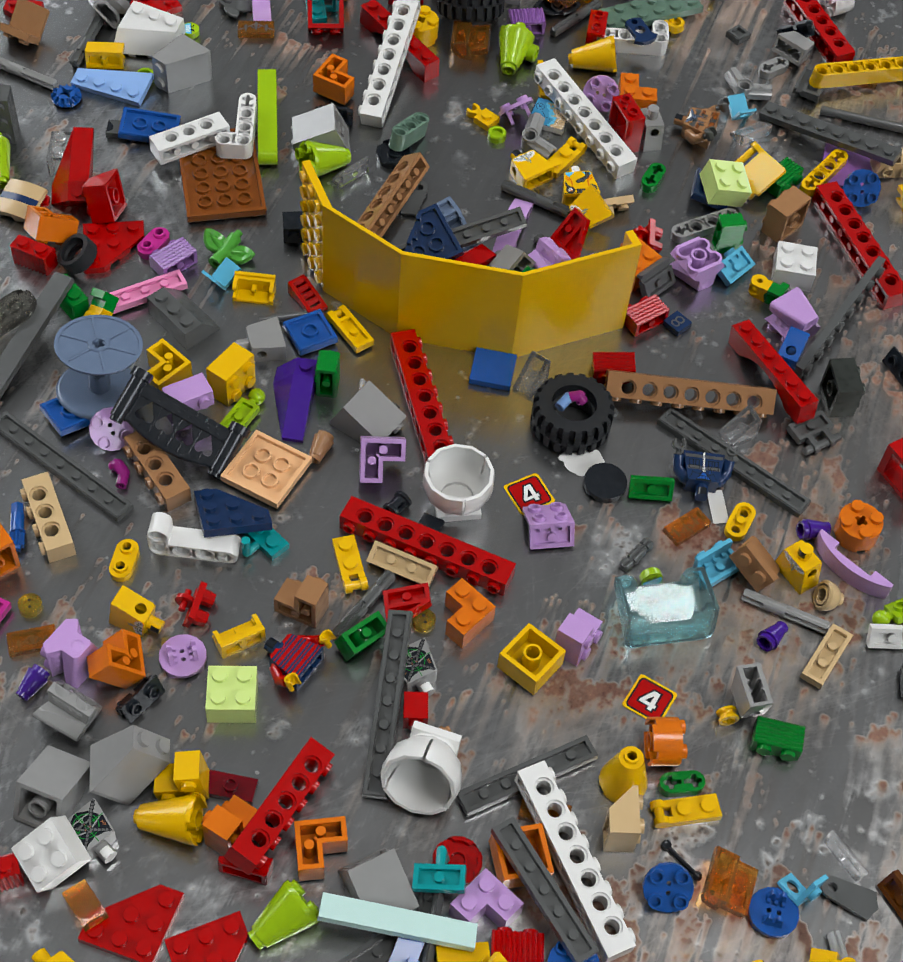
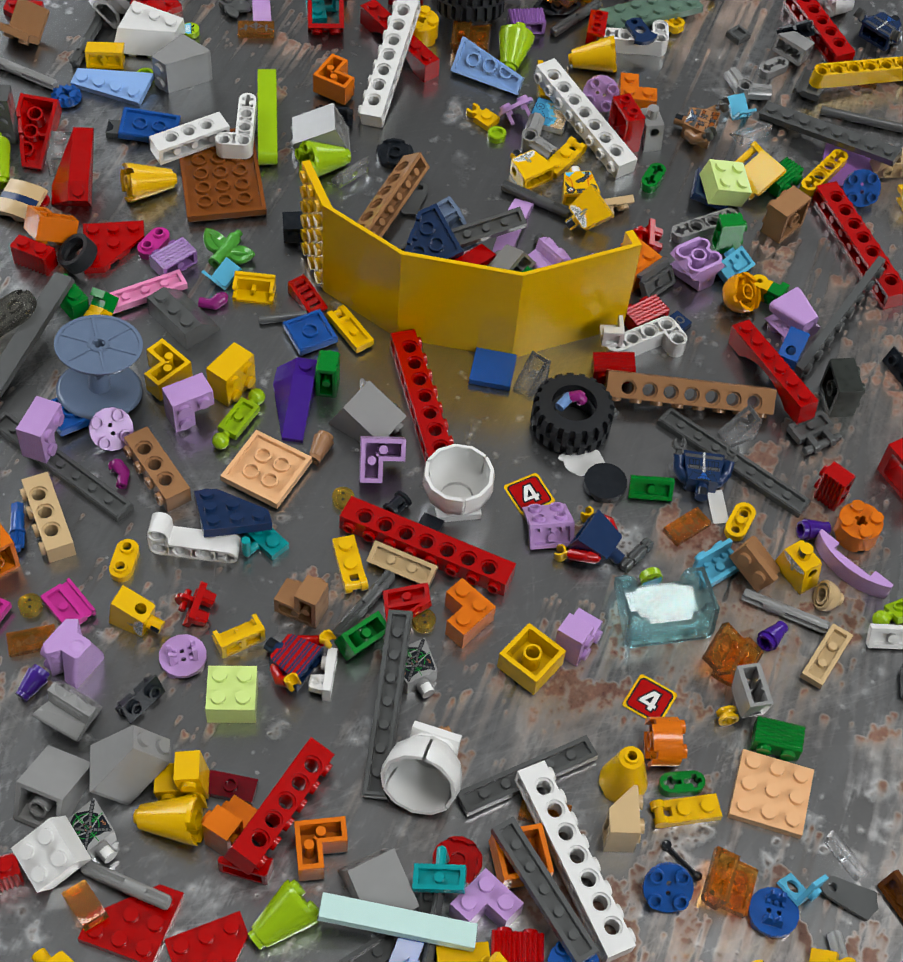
(36, 120): none -> red wedge
(38, 428): none -> lavender brick
(67, 602): none -> dark pink plate
(104, 197): red slope -> none
(118, 660): orange brick -> none
(127, 885): none -> light grey axle
(140, 393): black piece -> none
(145, 181): none -> yellow cone
(214, 302): none -> magenta arm
(265, 340): light grey torso -> none
(323, 683): none -> white hinge
(341, 496): none -> clear yellow tile
(408, 131): sand green beam -> none
(415, 708): red brick -> none
(483, 67): none -> light blue wing
(532, 53): lime tile -> none
(572, 233): red wing -> none
(594, 541): none -> dark blue torso
(613, 334): none -> white panel
(656, 333): none -> white beam
(729, 651): none -> clear orange brick
(741, 293): none -> light orange cylinder
(771, 793): none -> light nougat plate
(794, 265): white brick -> none
(833, 485): none -> red brick
(879, 29): none -> dark blue torso

